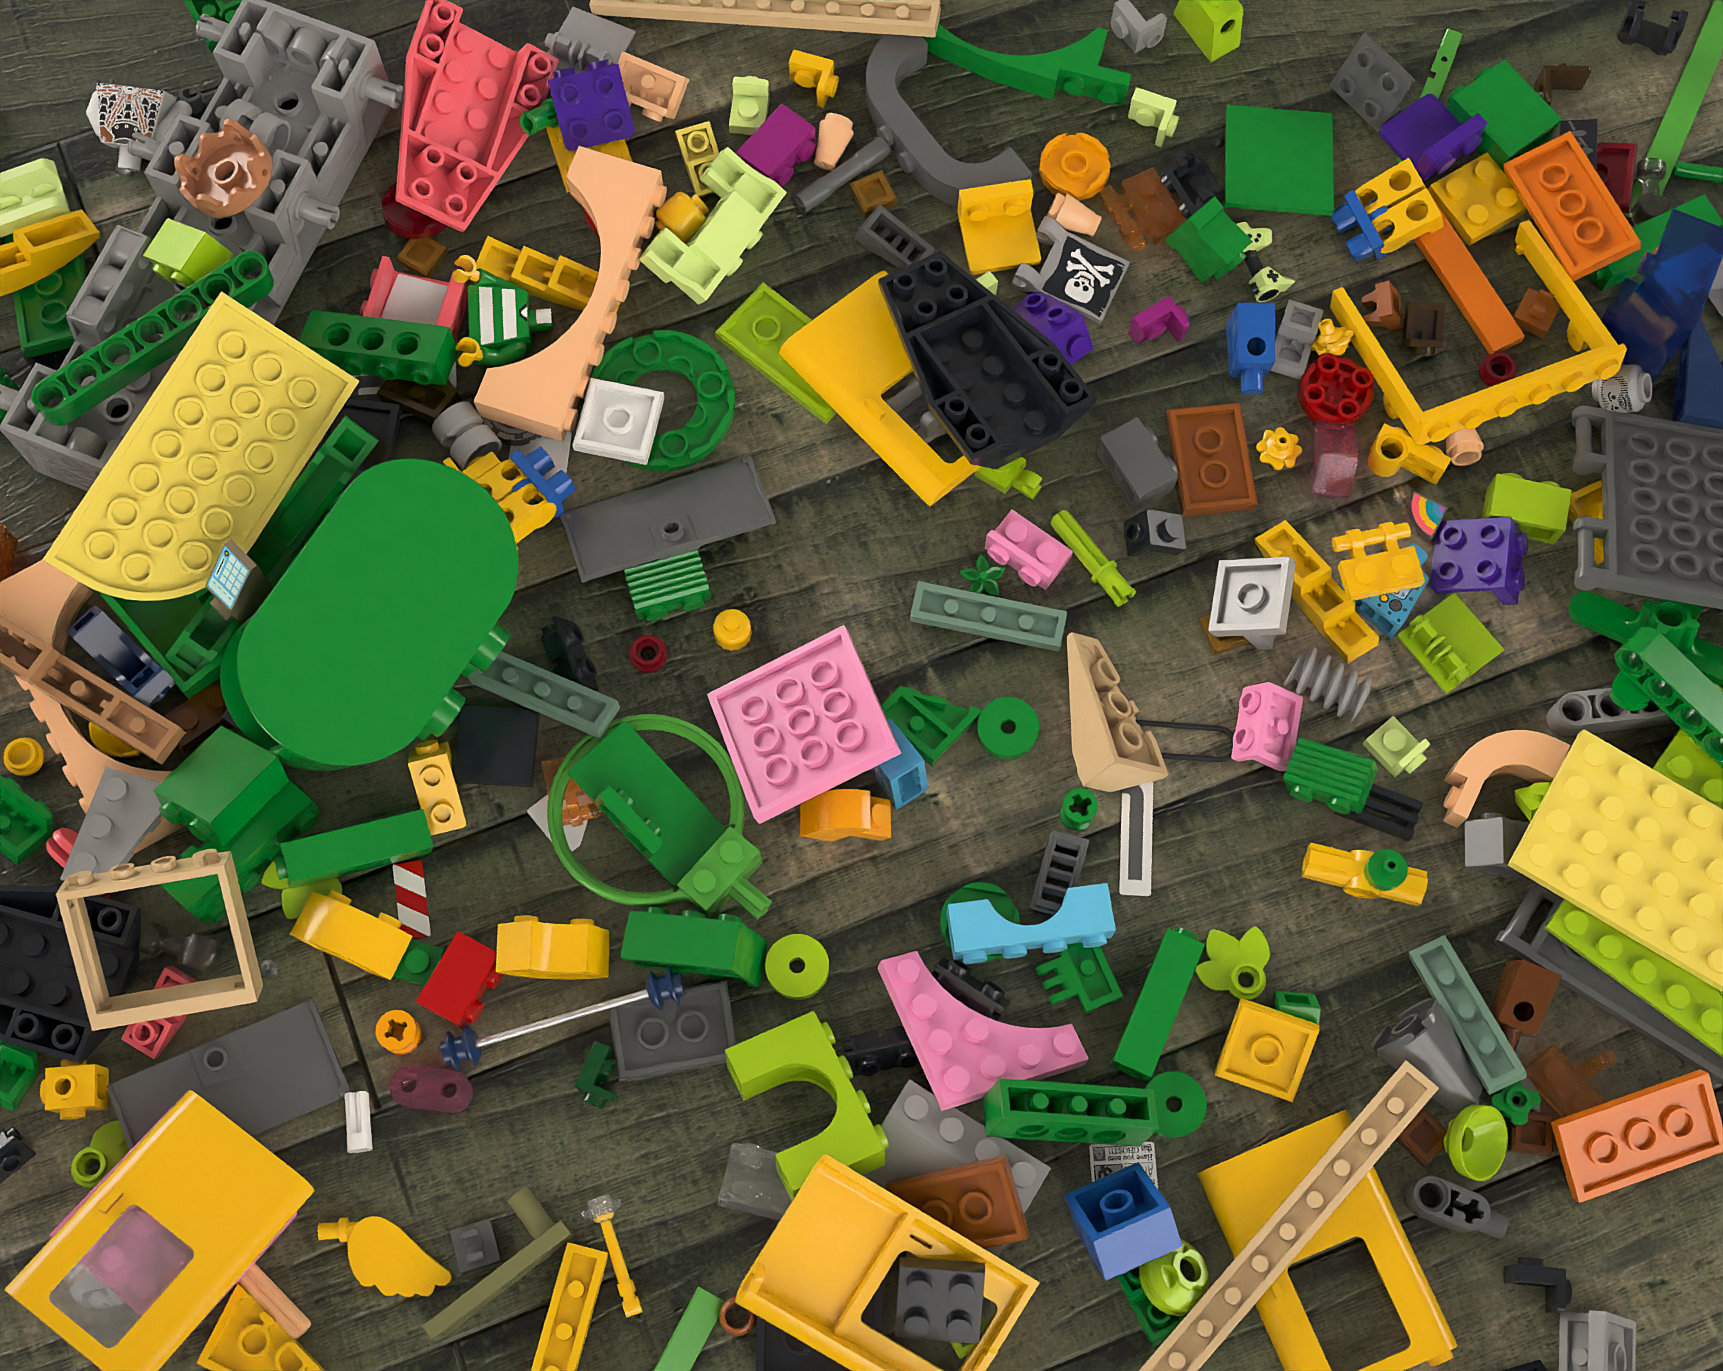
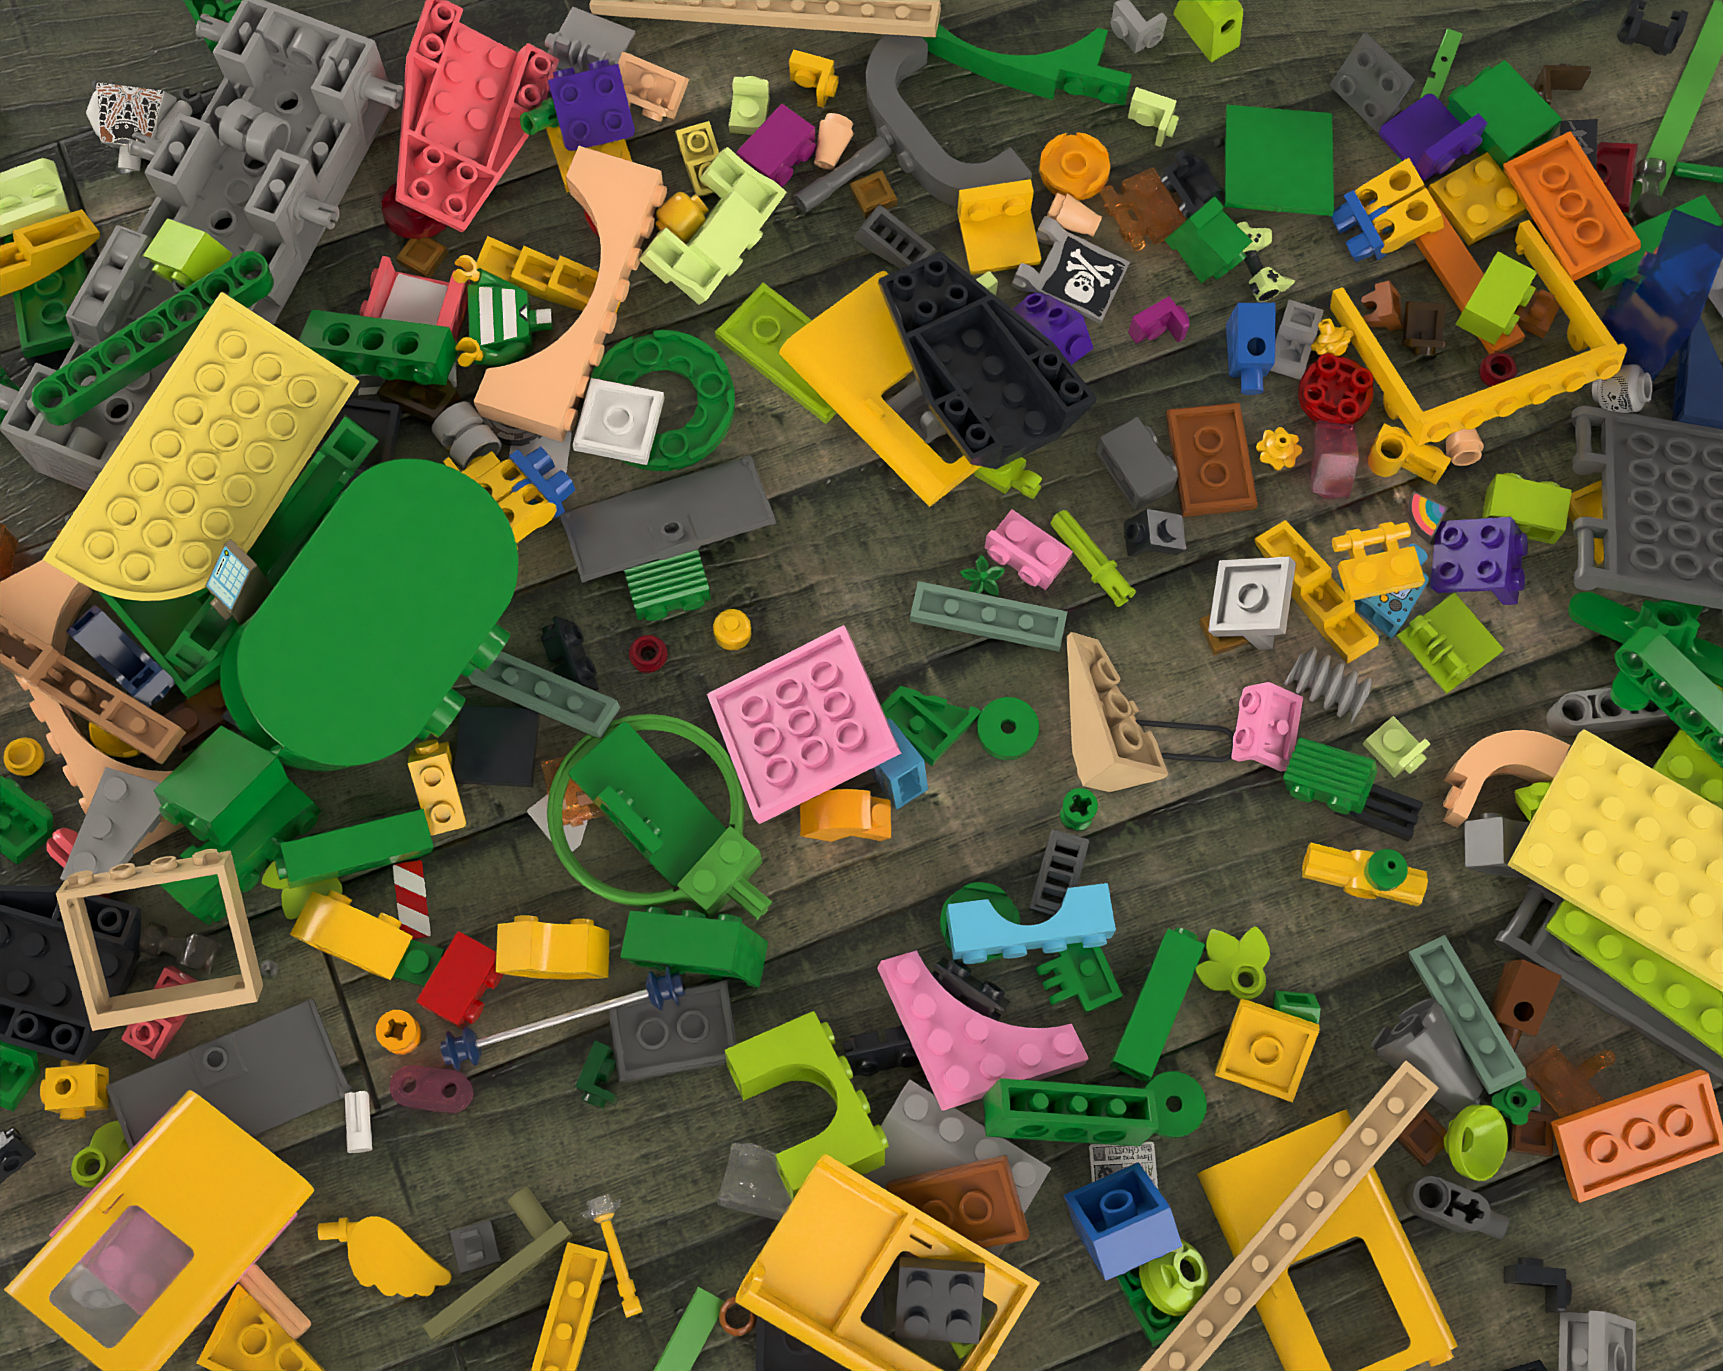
(218, 154): nougat plate -> none
(791, 984): lime piece -> none
(1136, 840): white sticker -> none
(1496, 299): none -> lime brick

